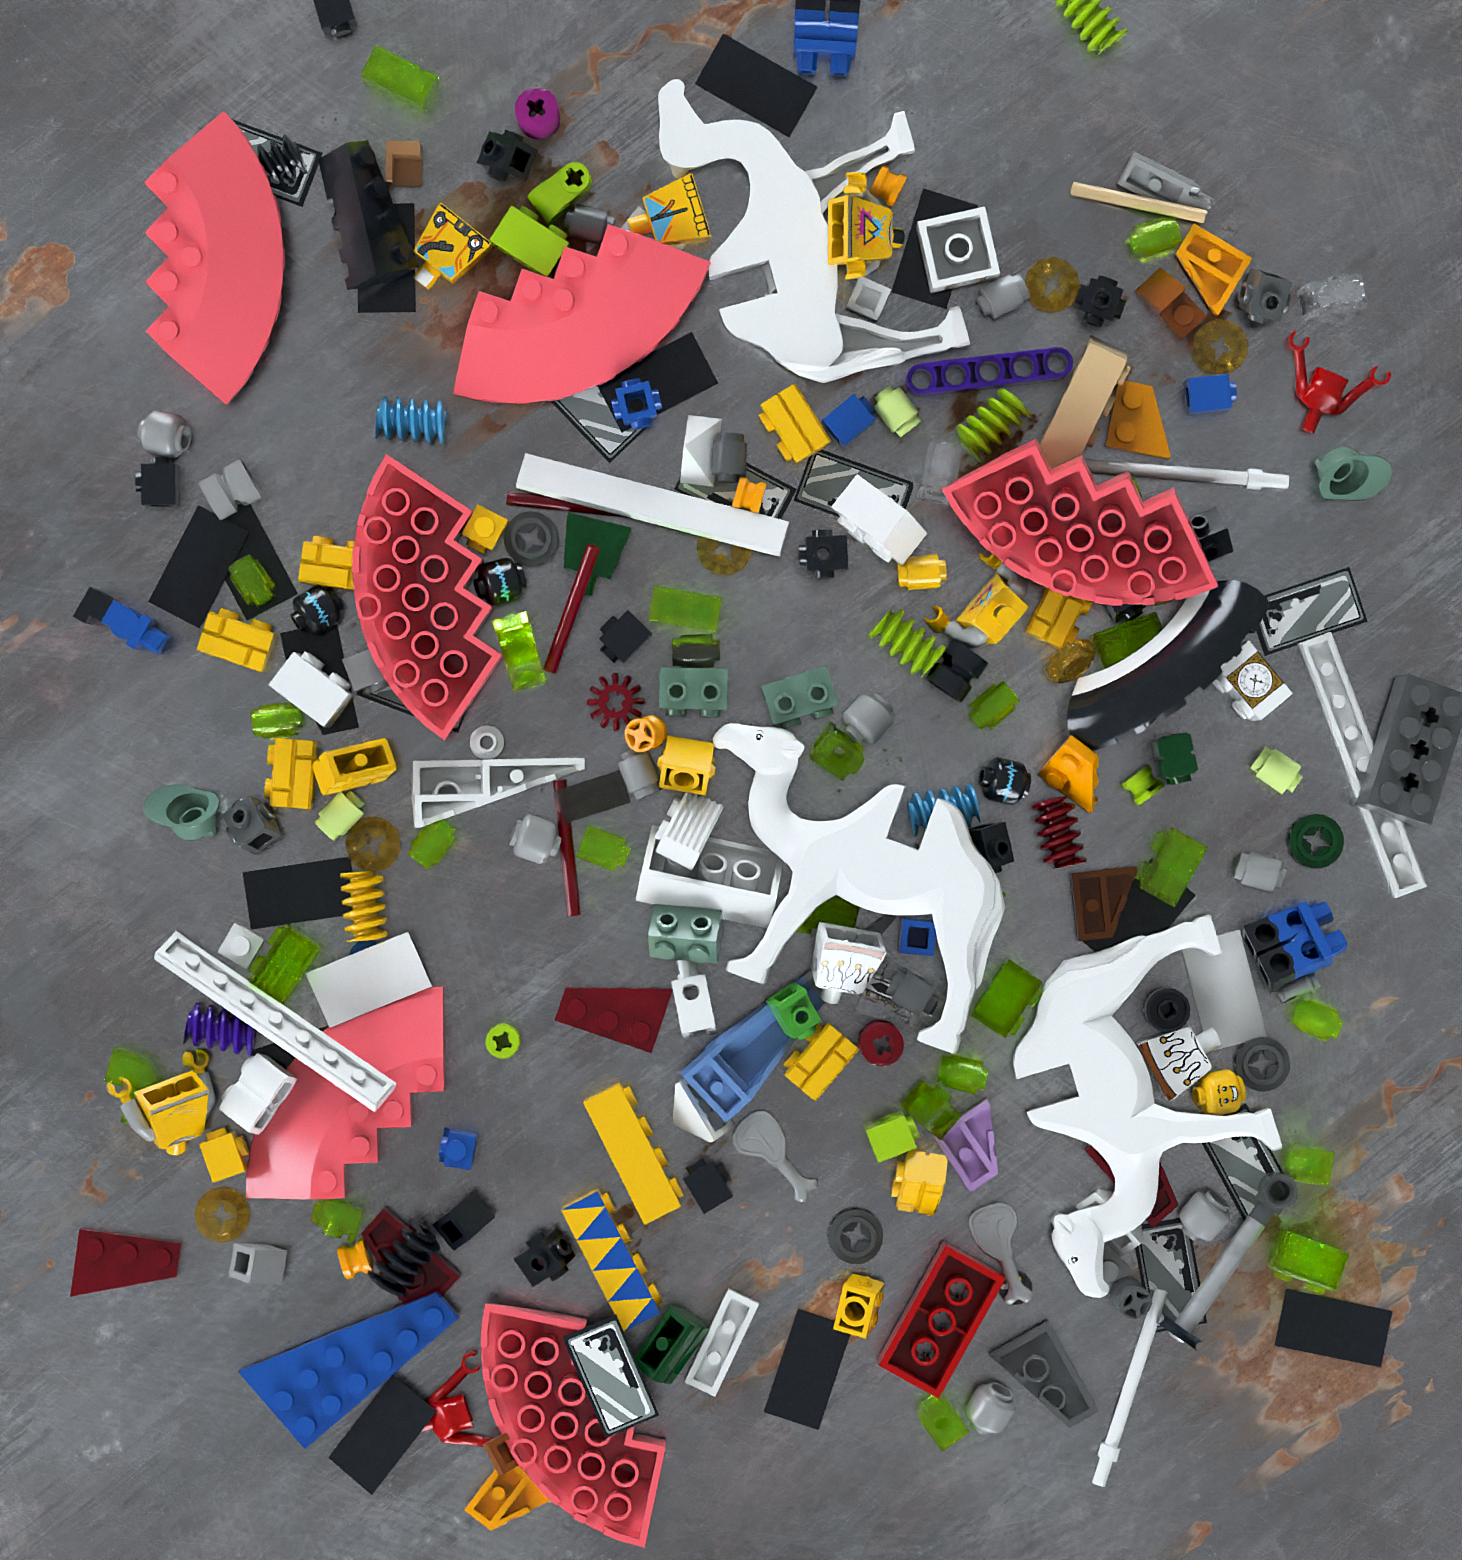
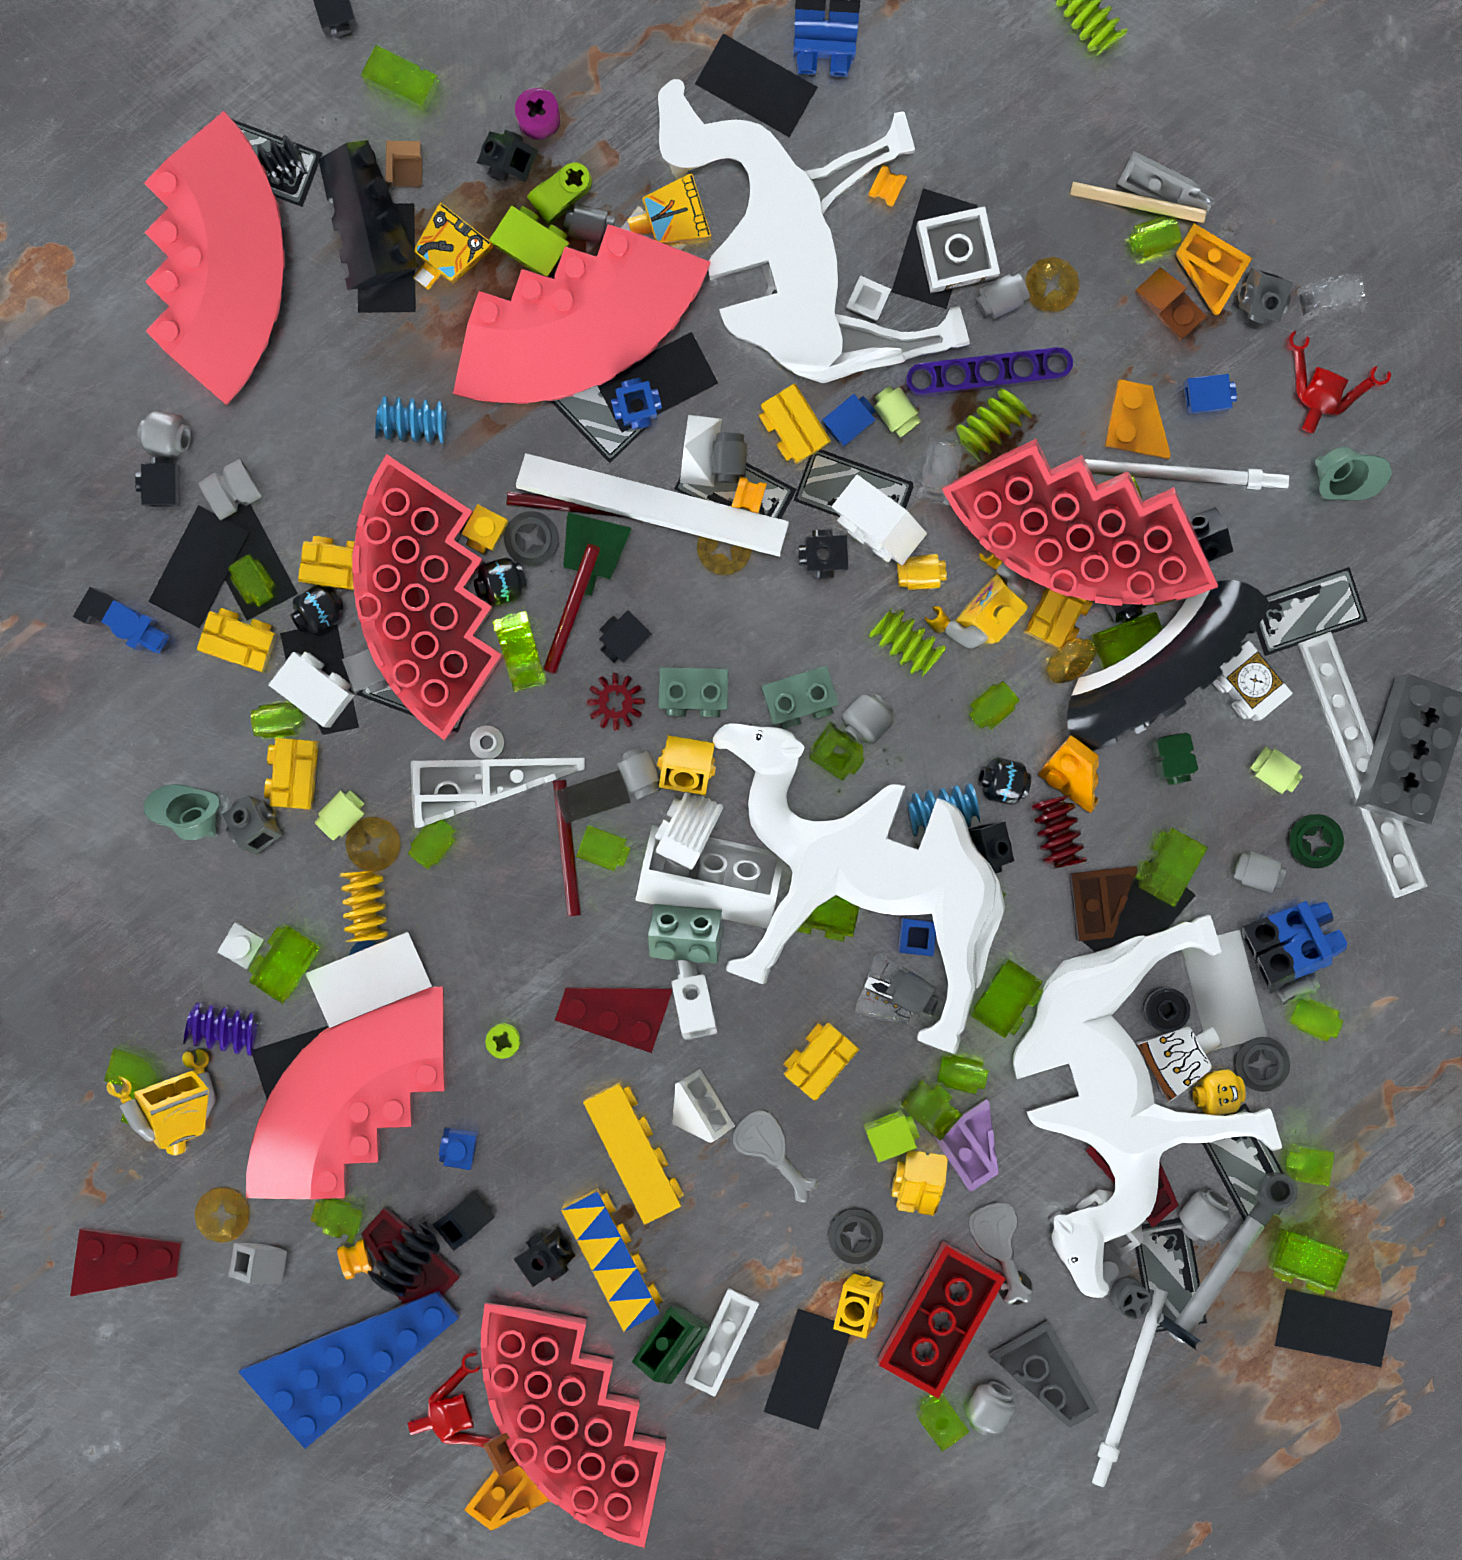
(224, 1154): yellow brick -> none
(257, 1093): white brick -> none
(275, 1021): white tile -> none
(296, 892): black sticker -> none
(354, 766): yellow brick -> none
(382, 1434): black sticker -> none
(534, 839): light grey head -> none
(610, 1376): sticker -> none
(638, 737): light orange wheel -> none
(685, 609): clear neon green brick -> none
(695, 651): clear smoke brick -> none
(708, 1183): black brick -> none
(746, 1054): medium blue plate -> none
(786, 1005): bright green brick -> none
(845, 960): white torso -> none
(860, 229): torso -> none
(884, 1056): dark red piece -> none
(956, 671): black wheel -> none
(1084, 402): tan wedge -> none
(1093, 312): black brick -> none
(1142, 784): lime wheel -> none
(1234, 339): clear yellow gear -> none

